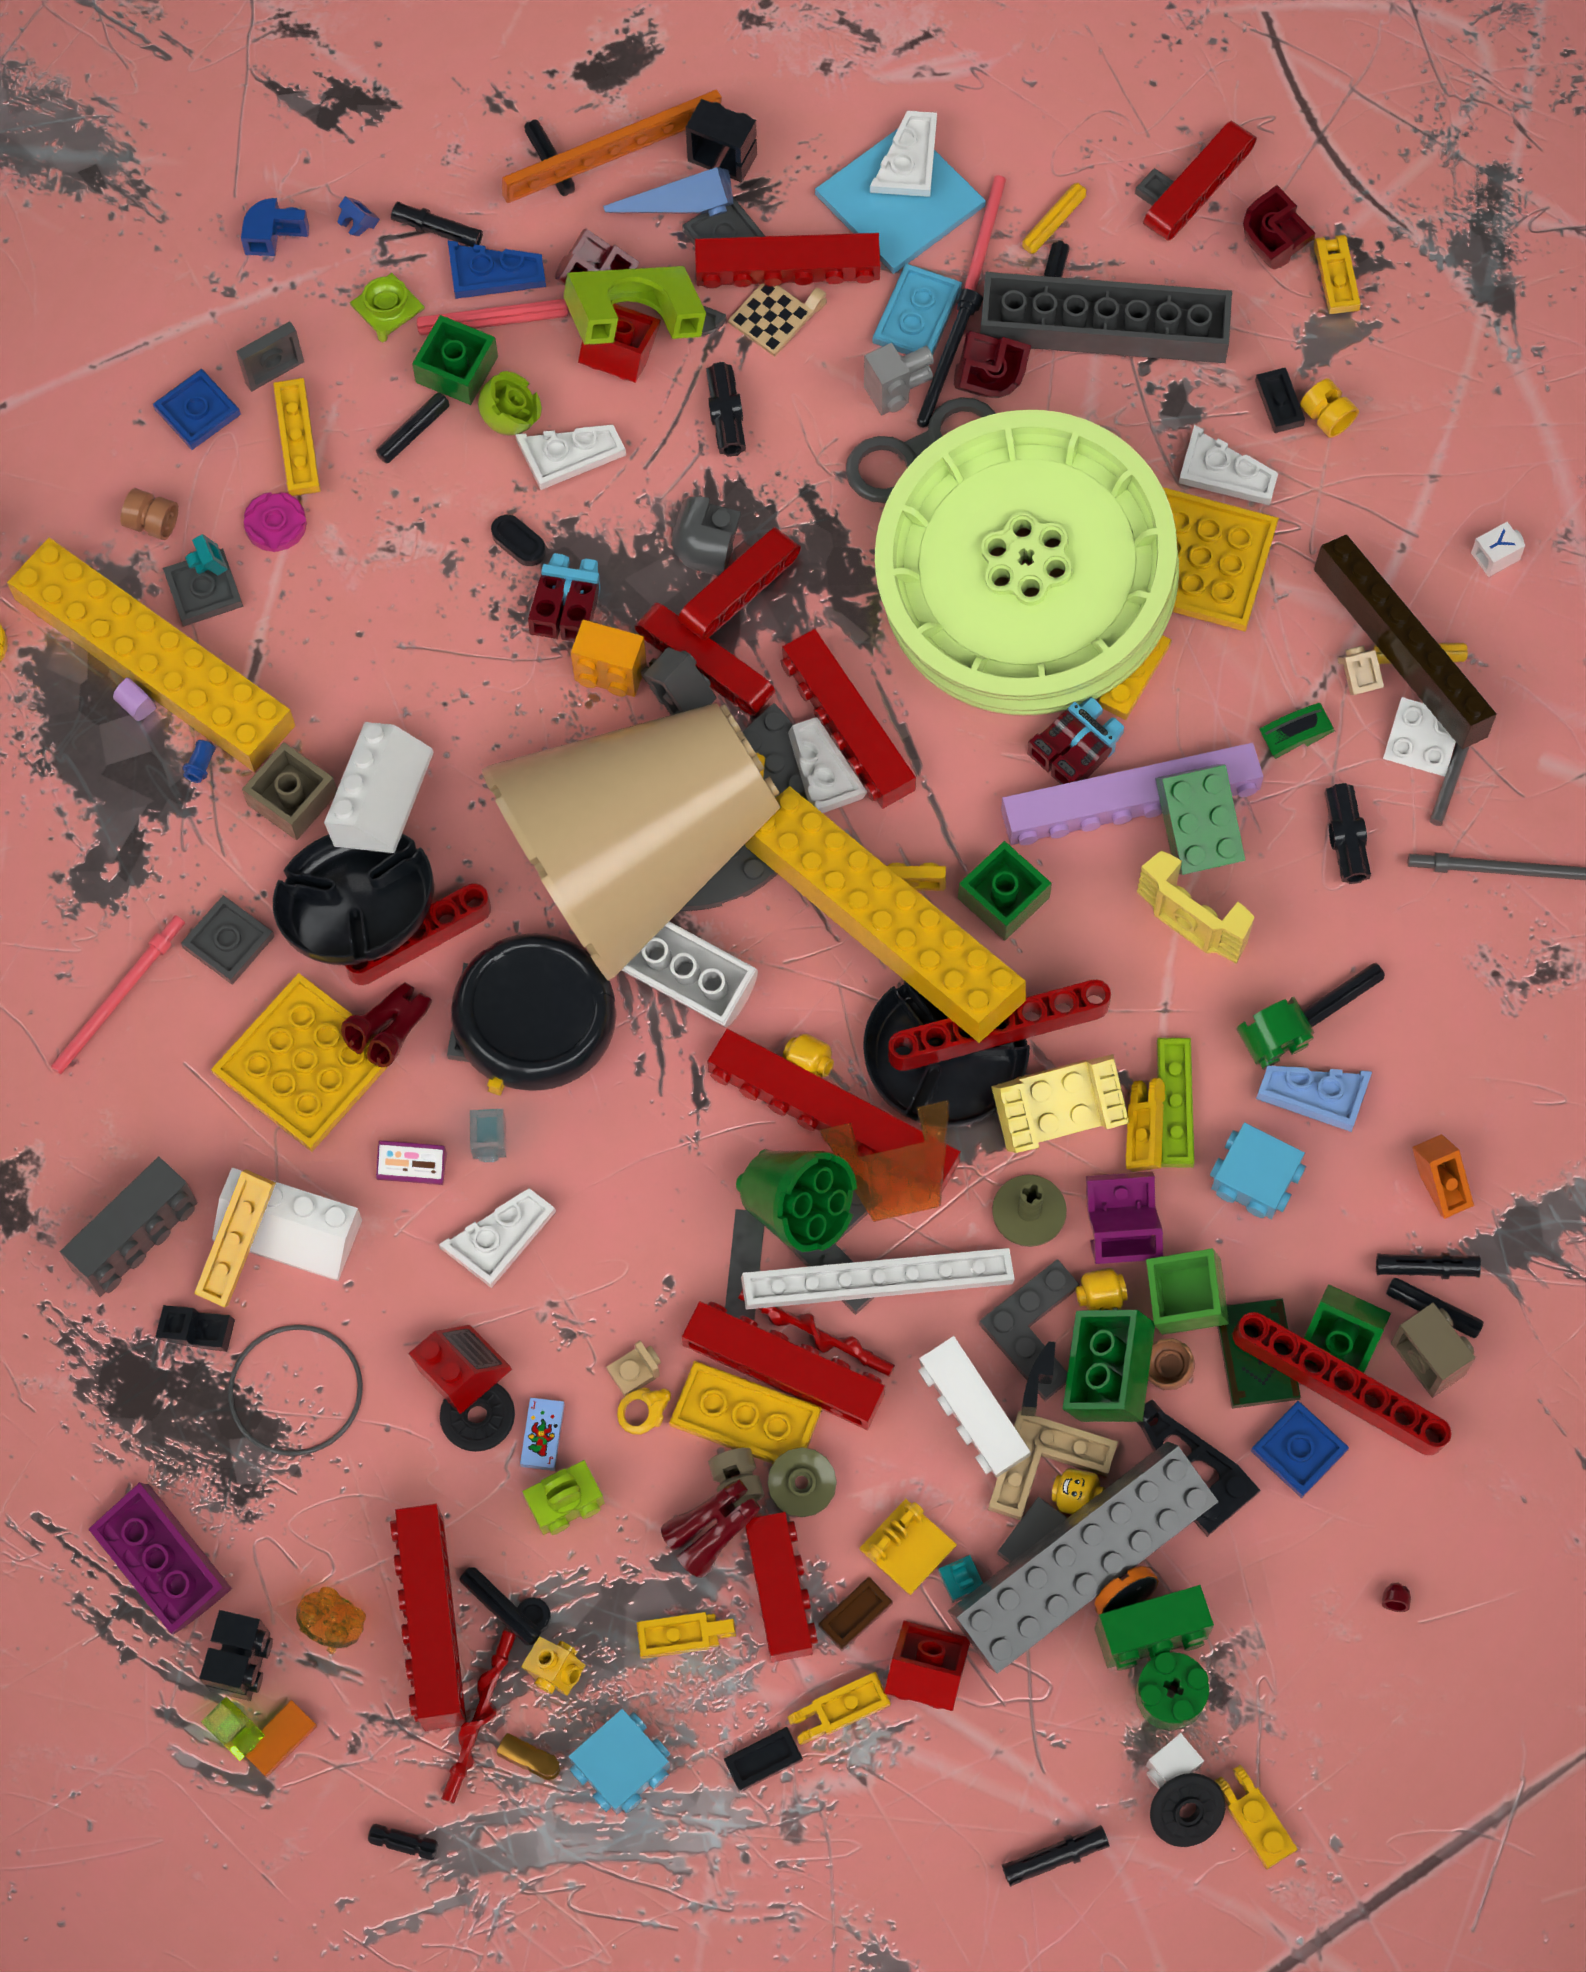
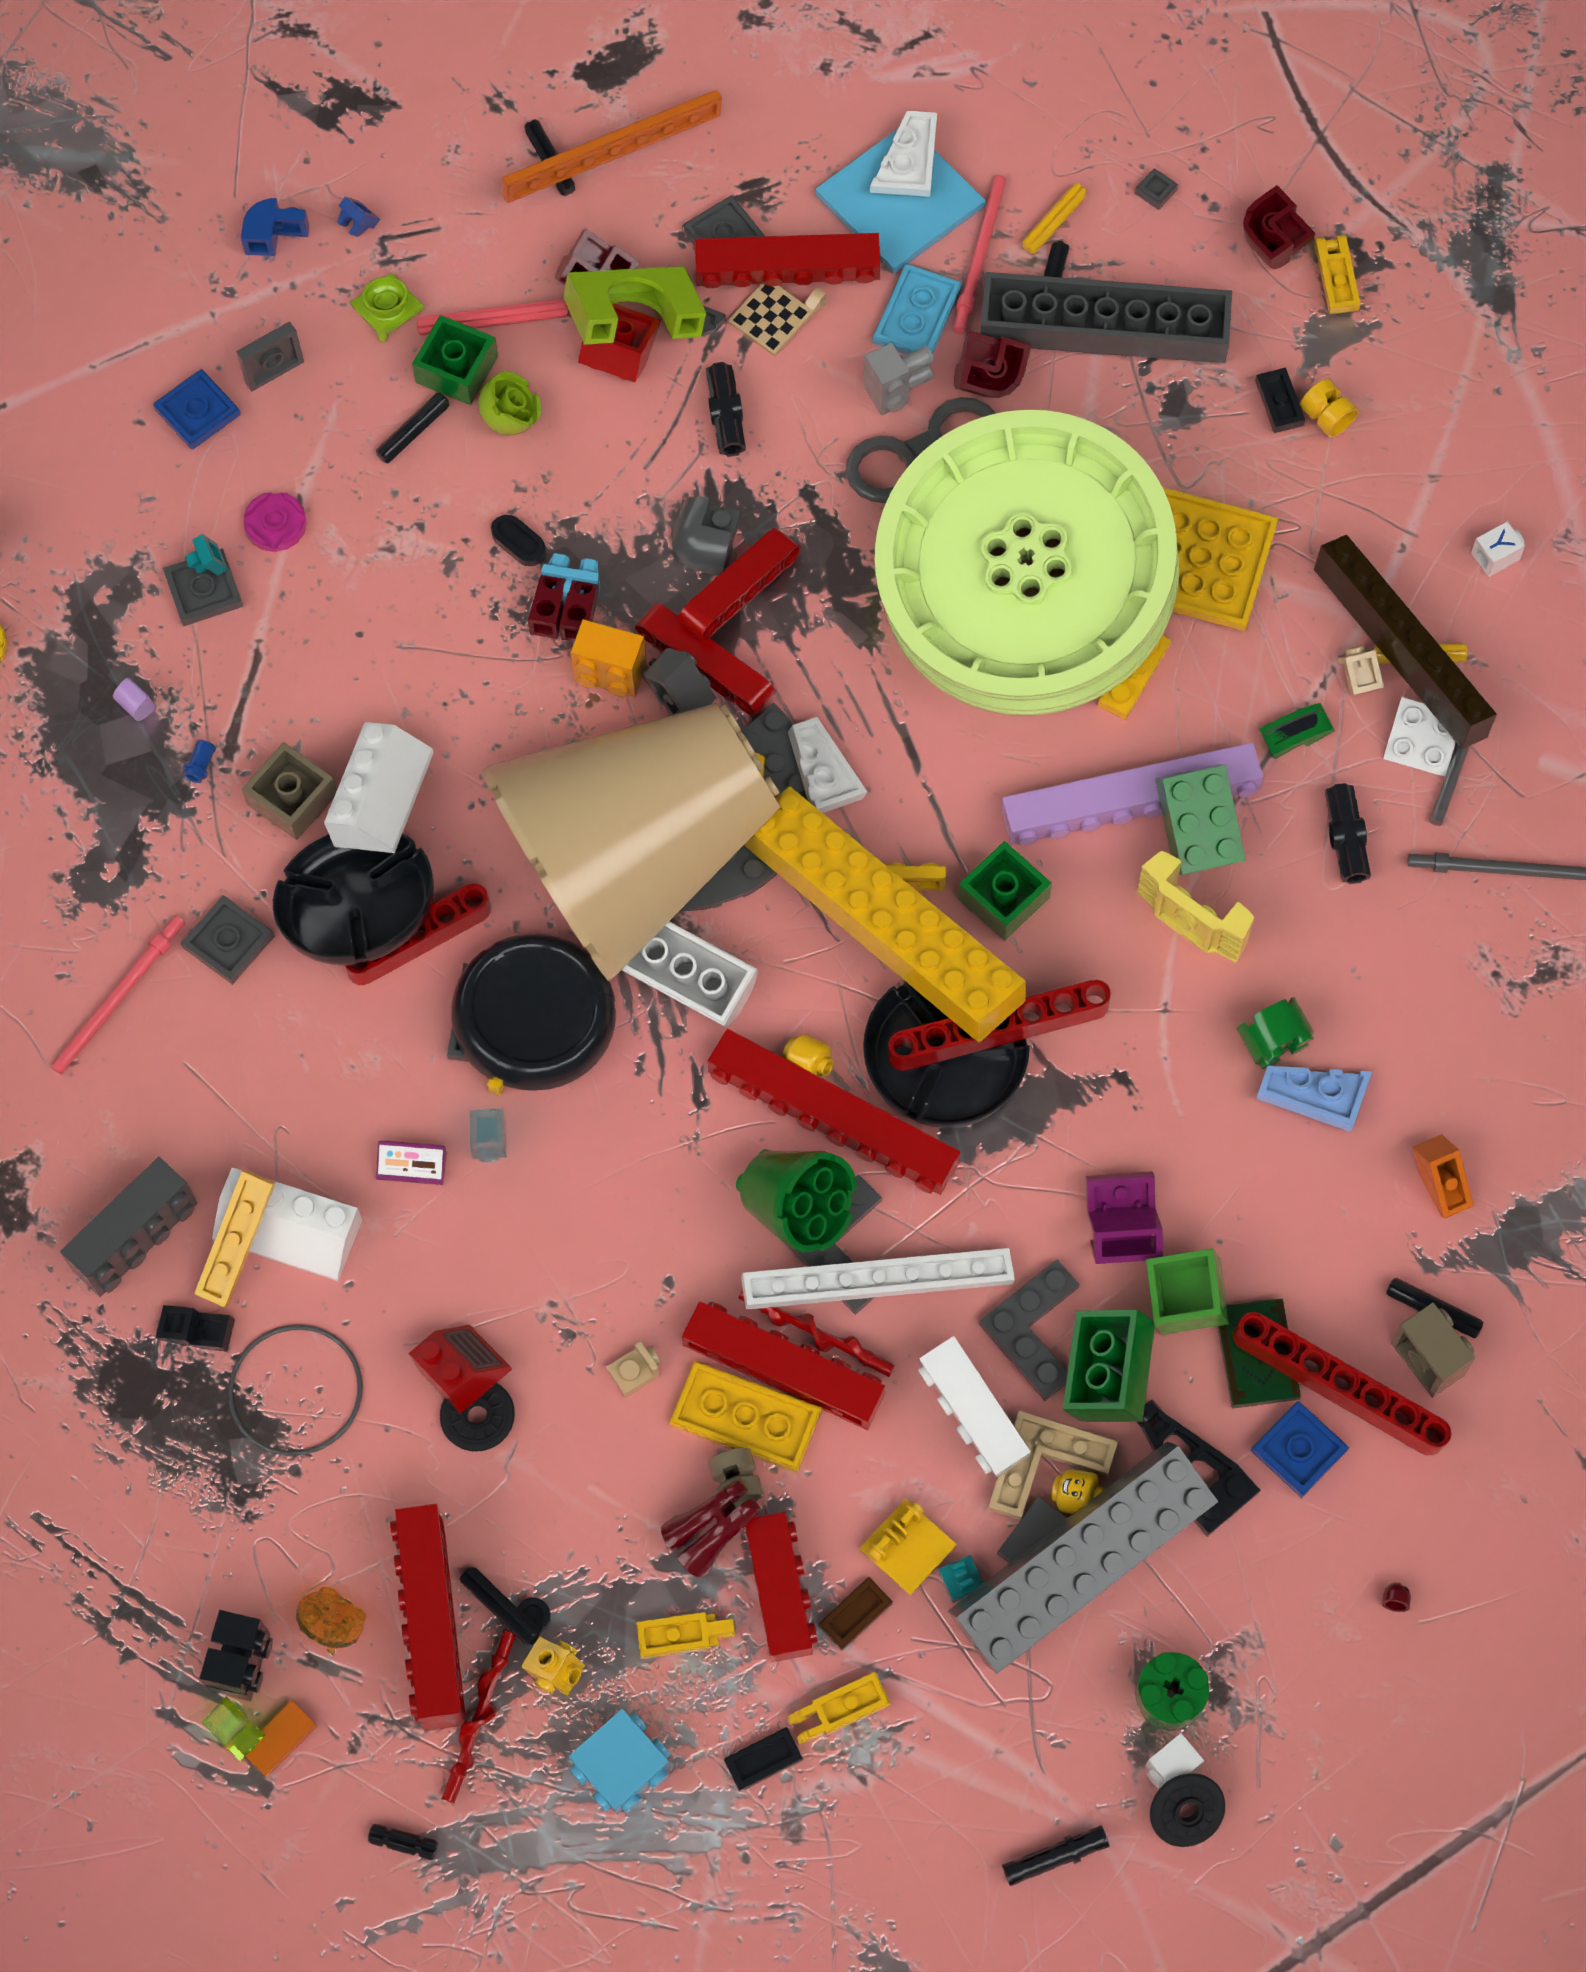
(144, 512): nougat wheel -> none
(152, 654): yellow brick -> none
(159, 1558): magenta slope -> none
(296, 437): yellow plate -> none
(298, 1064): yellow plate -> none
(365, 1029): dark red piece -> none
(443, 227): black pin -> none
(487, 272): blue wing -> none
(498, 1239): white wing -> none
(528, 1757): pearl gold bar -> none
(542, 1434): light blue tile -> none
(564, 1498): lime brick -> none
(568, 454): white wing -> none
(656, 1402): yellow piece -> none
(696, 194): medium blue wedge -> none
(713, 129): black piece -> none
(744, 1258): flat silver sticker -> none
(820, 1480): olive dish -> none
(848, 719): red brick -> none
(900, 1178): clear orange wing -> none
(927, 1666): red slope -> none
(968, 303): black piece -> none
(1029, 1210): olive piece -> none
(1040, 1373): black slope -> none
(1060, 1102): light yellow plate -> none
(1075, 742): hips -> none
(1102, 1290): yellow head -> none
(1131, 1590): tile -> none
(1145, 1126): yellow hinge -> none
(1154, 1627): green brick -> none
(1170, 1364): nougat hair -> none
(1175, 1070): lime tile -> none
(1199, 180): red beam -> none
(1222, 470): white wing -> none
(1257, 1171): medium azure brick -> none
(1257, 1820): yellow hinge -> none
(1344, 994): black axle -> none
(1347, 1327): green slope -> none
(1428, 1265): black pin -> none

